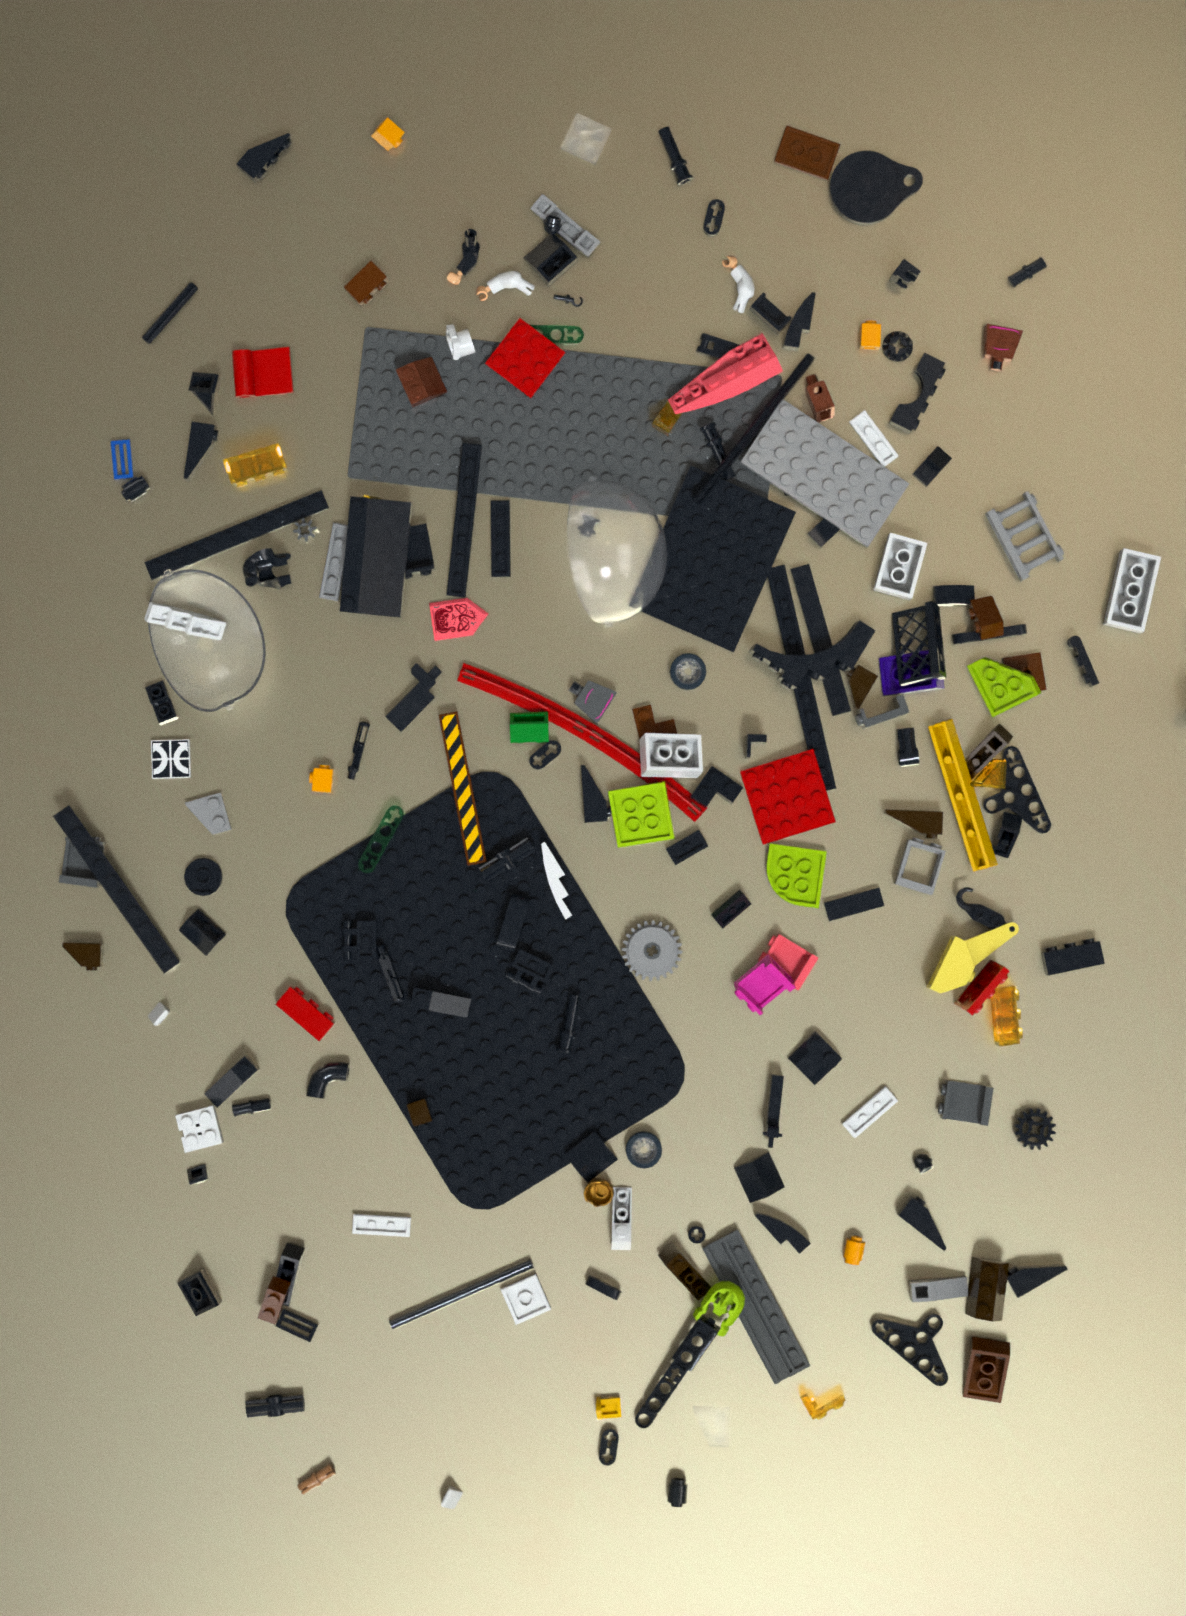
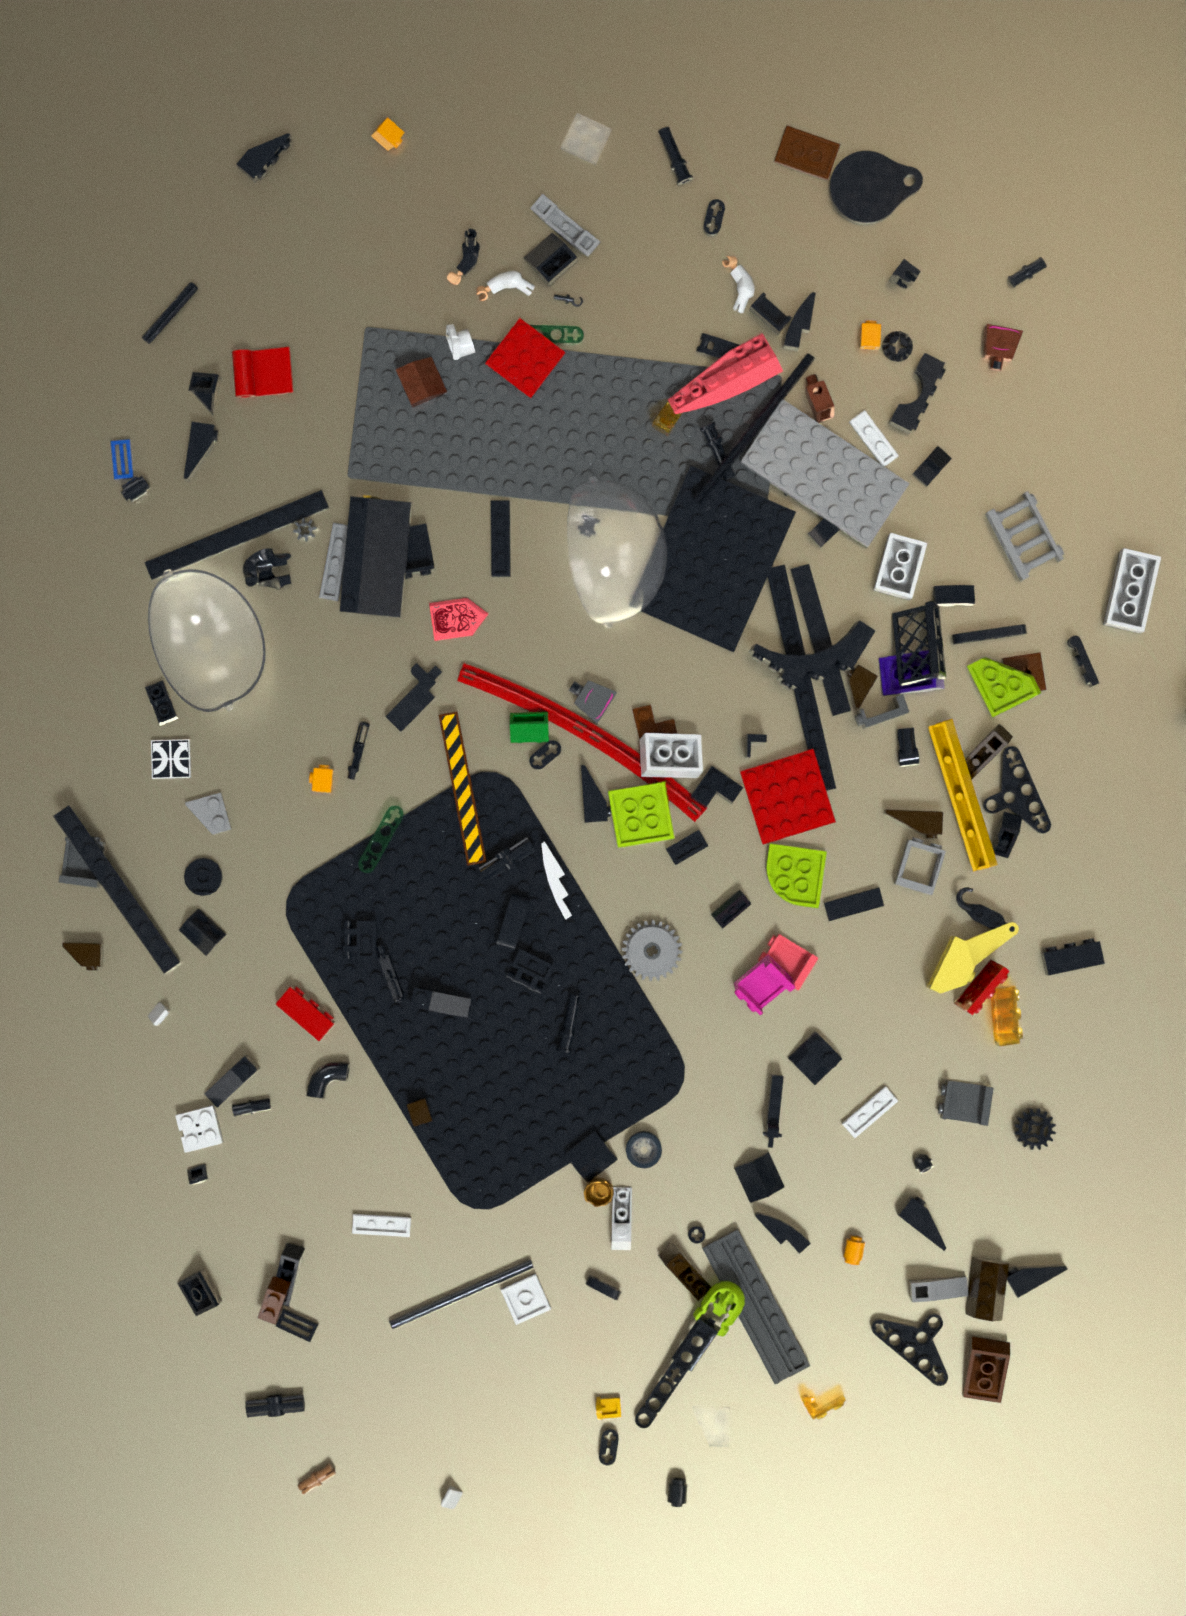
(185, 620): white slope -> none
(256, 465): clear yellow slope -> none
(366, 283): reddish brown brick -> none
(464, 520): black tile -> none
(552, 224): black plate -> none
(683, 662): wheel -> none
(986, 617): reddish brown brick -> none
(992, 776): clear yellow slope -> none

